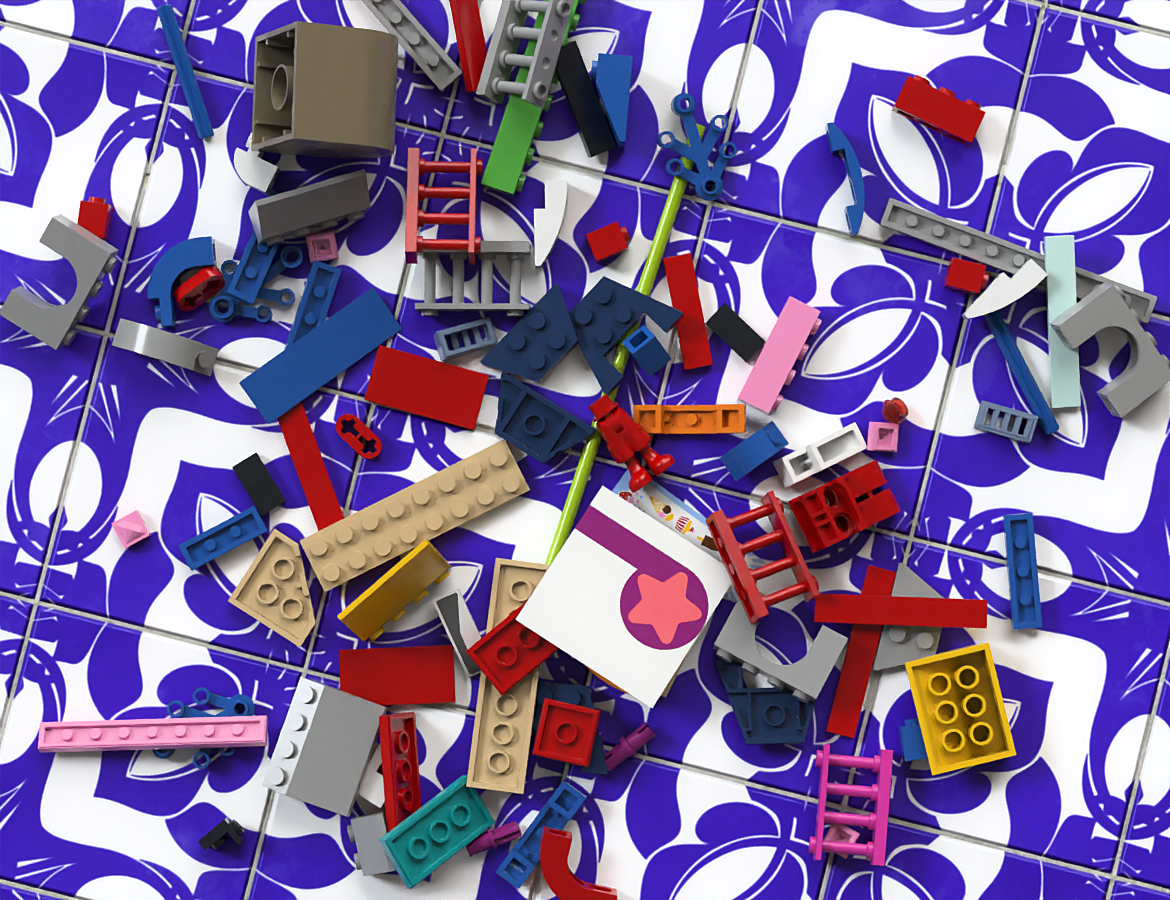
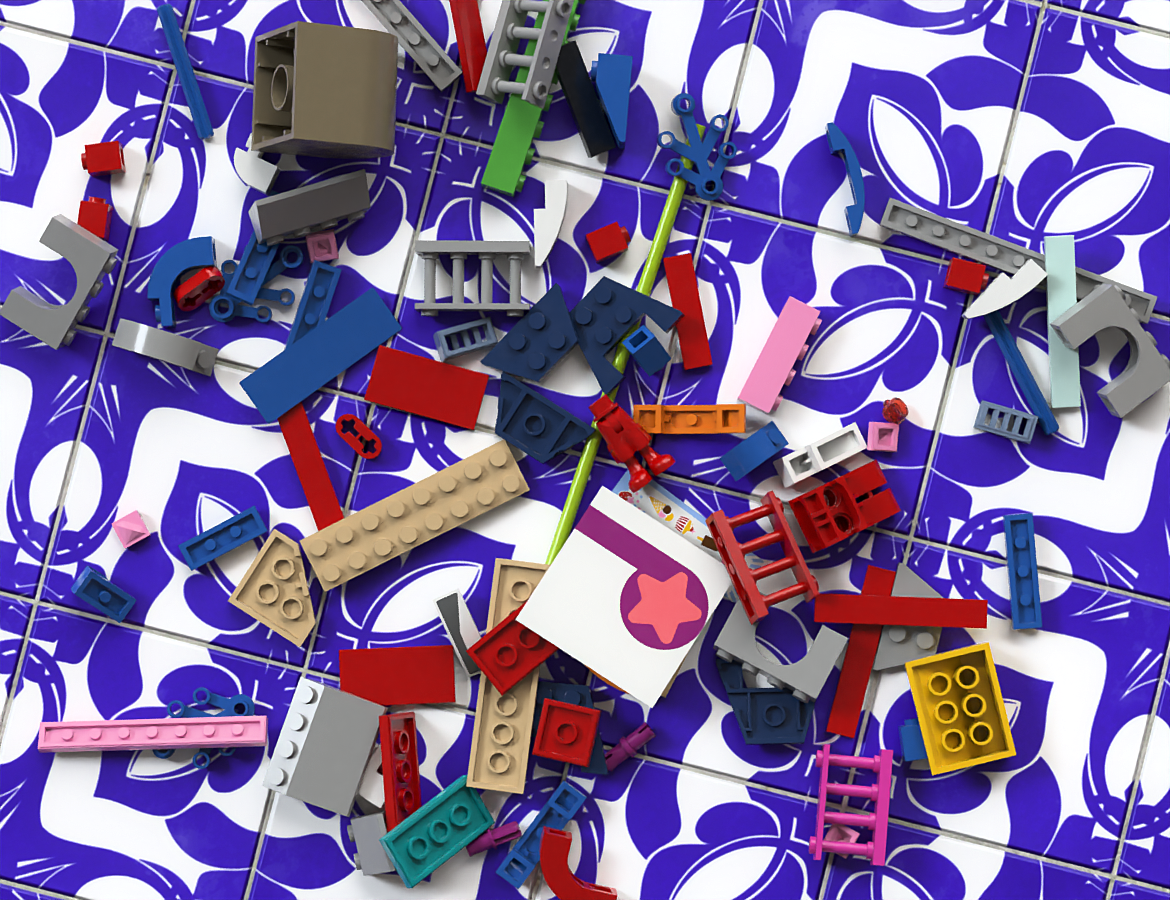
(103, 158): none -> red brick
(103, 594): none -> blue plate
(217, 834): black bracket -> none
(259, 484): black tile -> none
(394, 591): yellow slope -> none
(418, 192): red fence -> none
(735, 332): black tile -> none
(939, 110): red brick -> none

